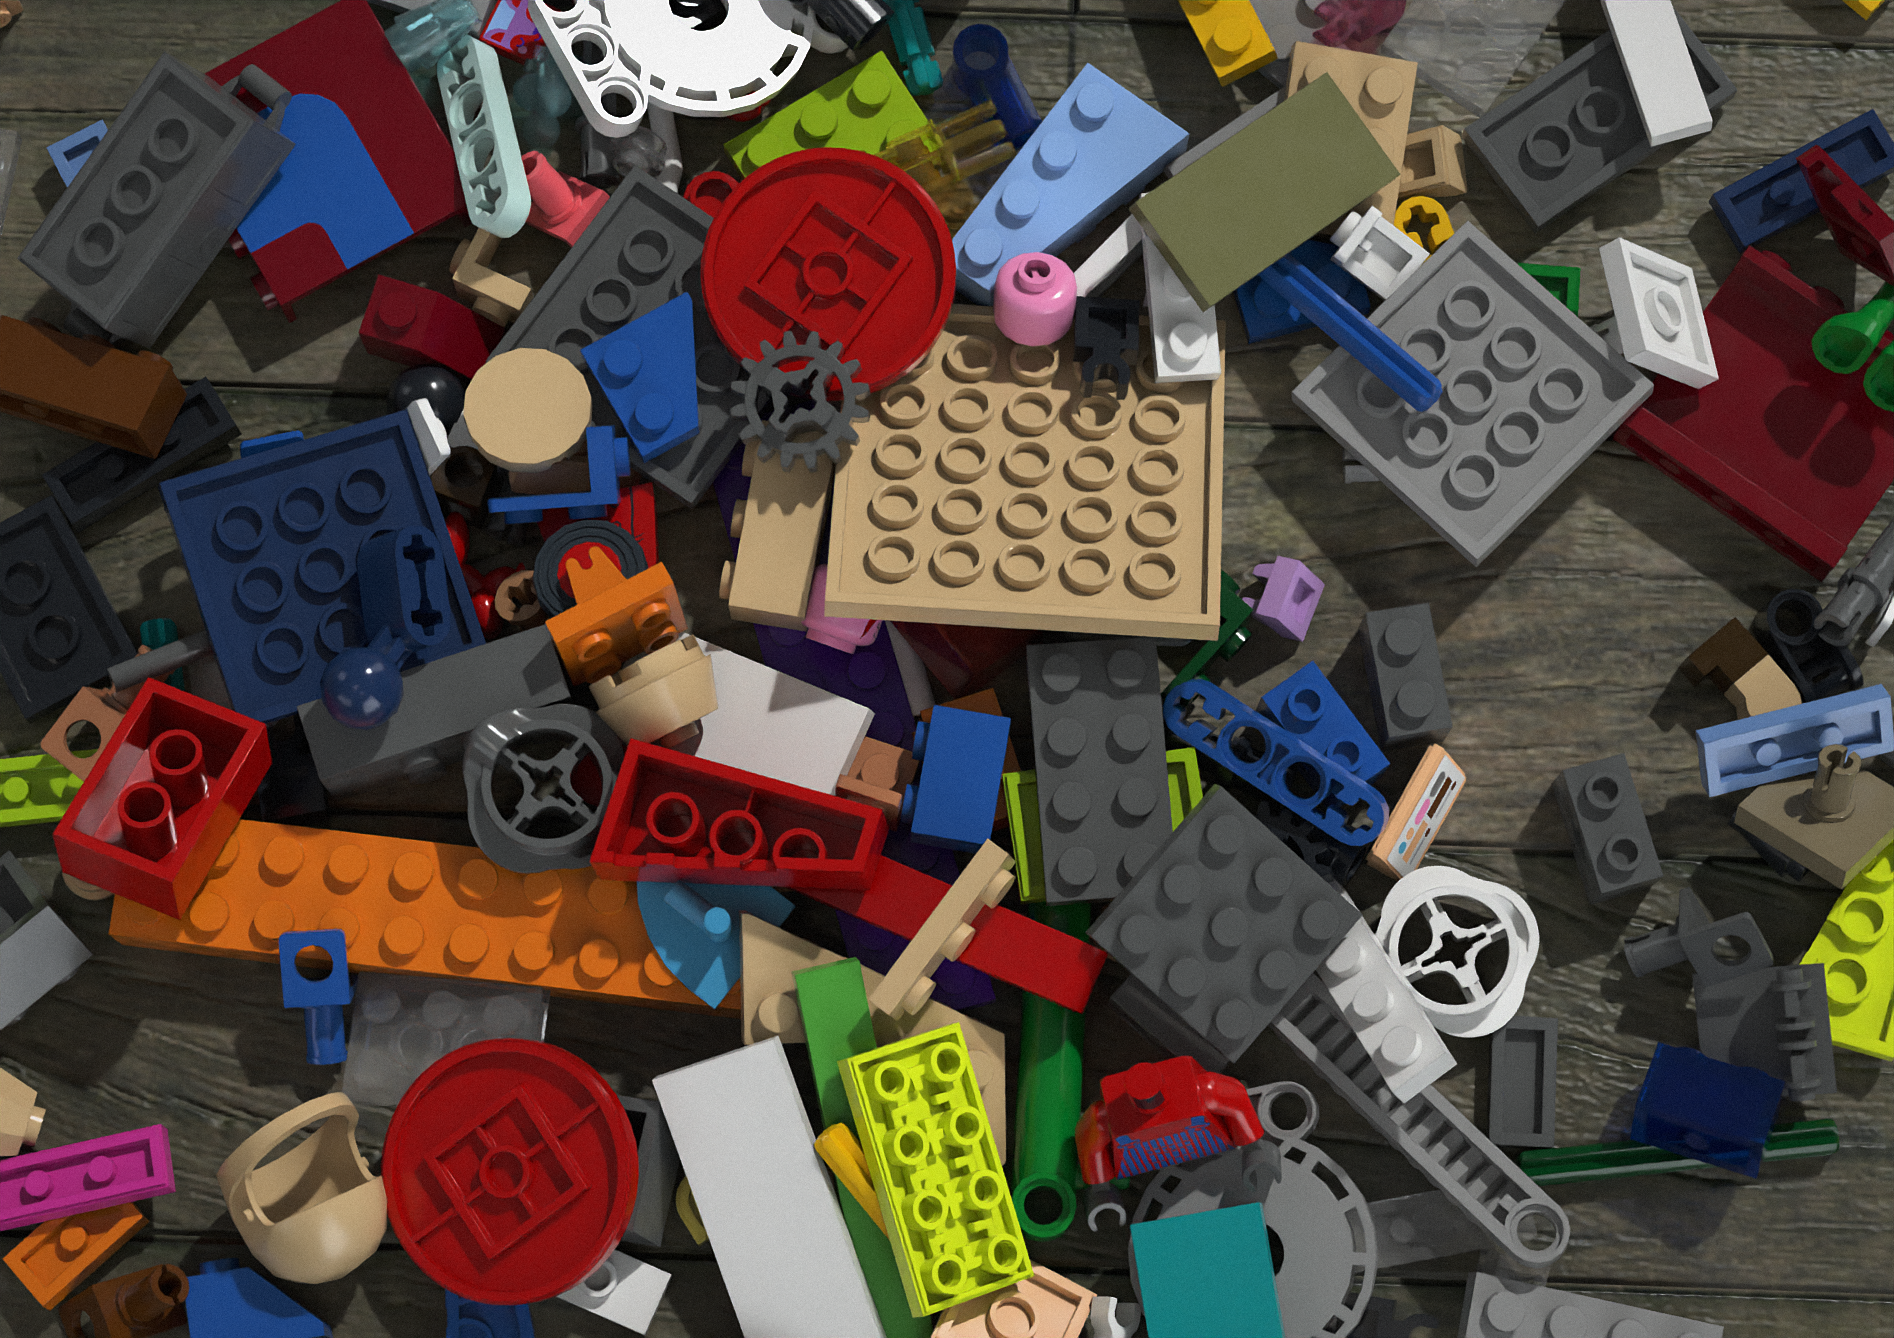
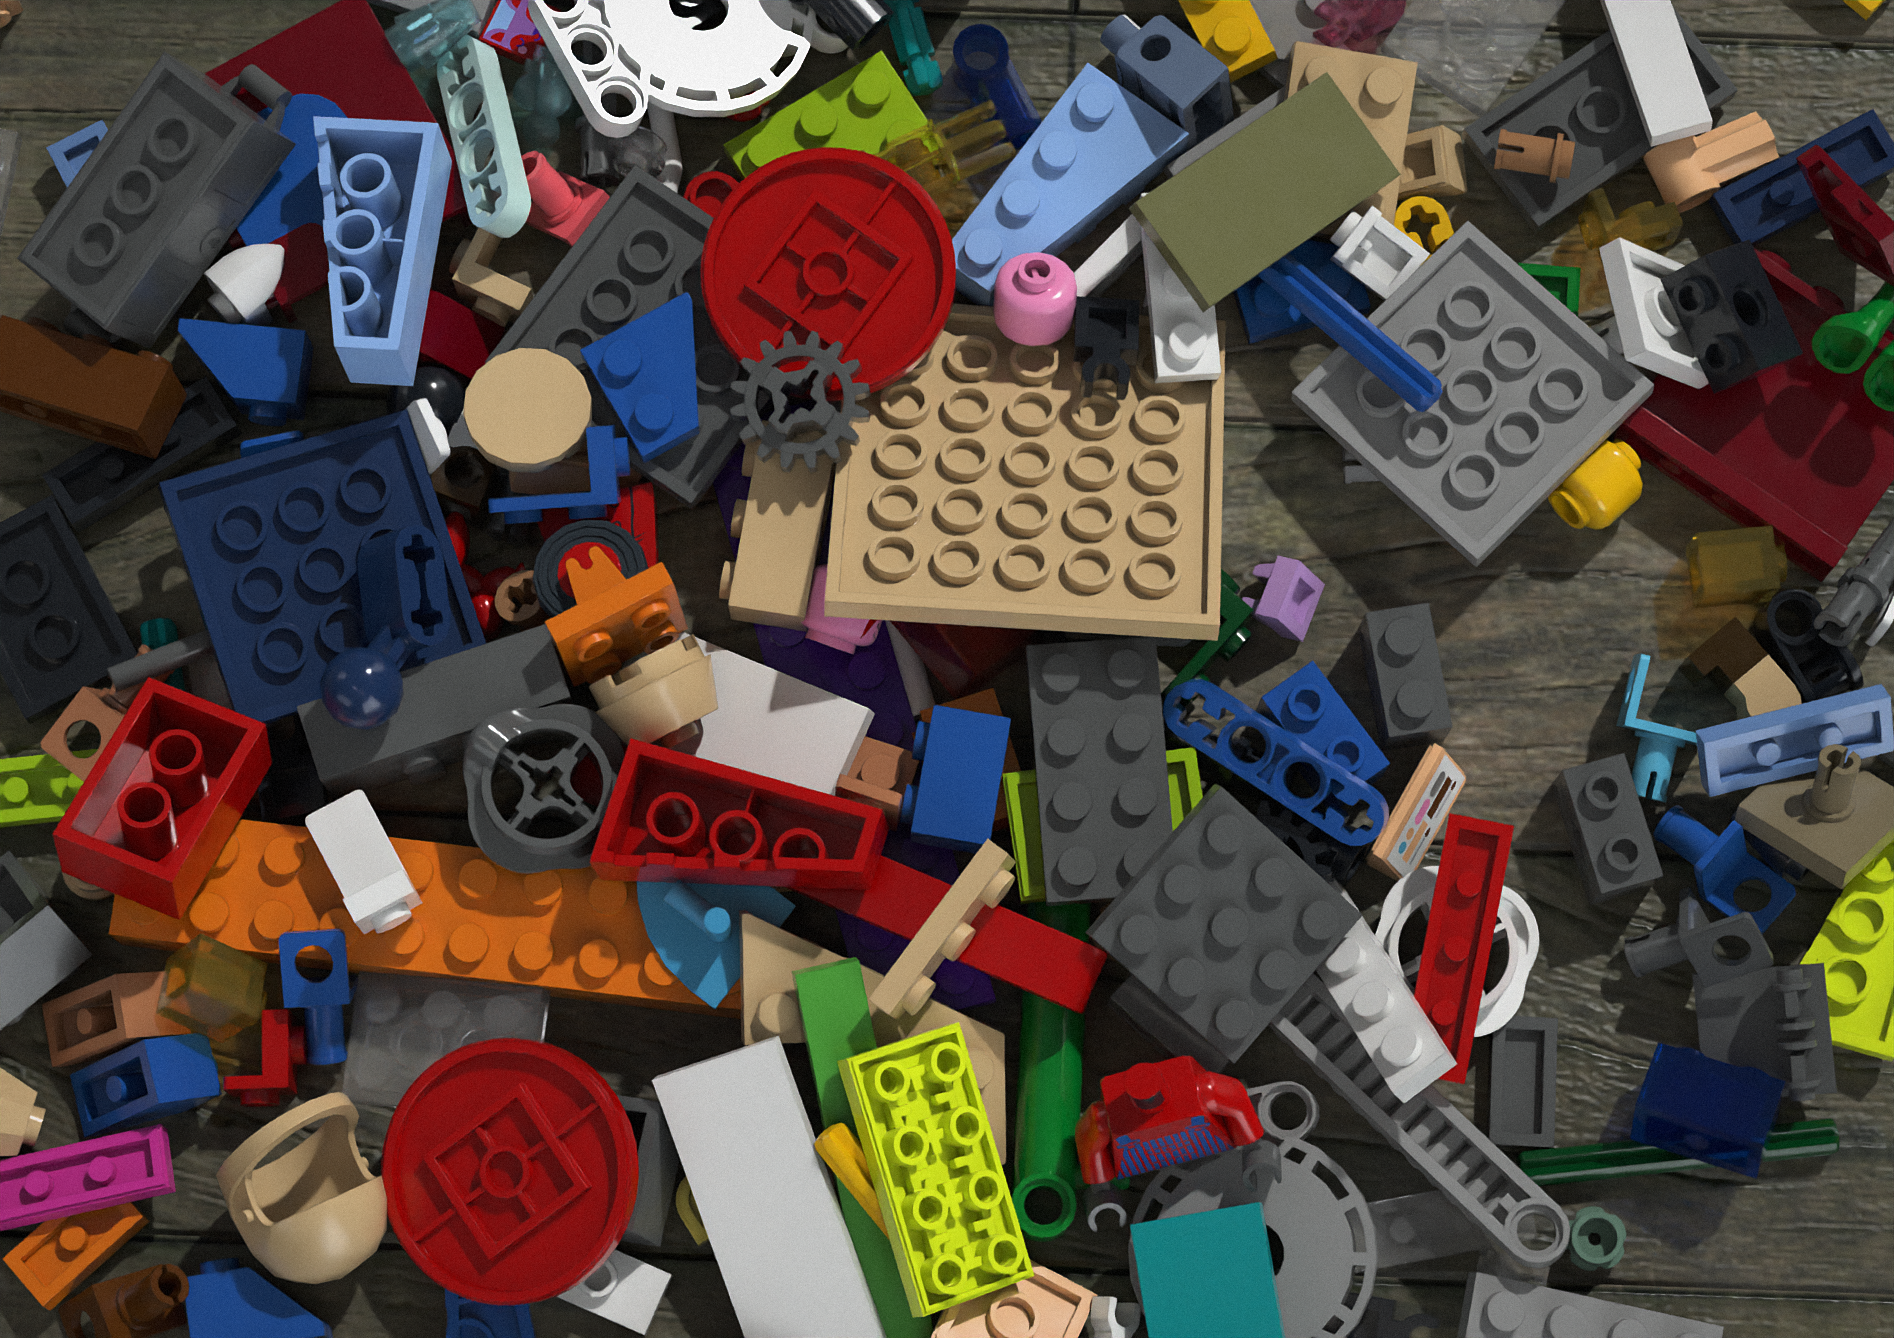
(106, 1018): none -> nougat slope
(146, 1083): none -> blue slope
(212, 988): none -> clear yellow brick
(245, 282): none -> white plate
(255, 366): none -> blue slope
(282, 1051): none -> red bracket
(363, 863): none -> white bracket
(381, 232): none -> light blue wedge
(1171, 74): none -> sand blue torso
(1462, 932): none -> red plate
(1538, 154): none -> medium nougat pin
(1599, 487): none -> yellow head
(1611, 1233): none -> sand green plate
(1639, 224): none -> clear yellow bracket
(1657, 741): none -> medium azure bracket
(1700, 165): none -> light nougat piece
(1722, 865): none -> blue bracket
(1731, 316): none -> black brick
(1735, 566): none -> clear yellow brick

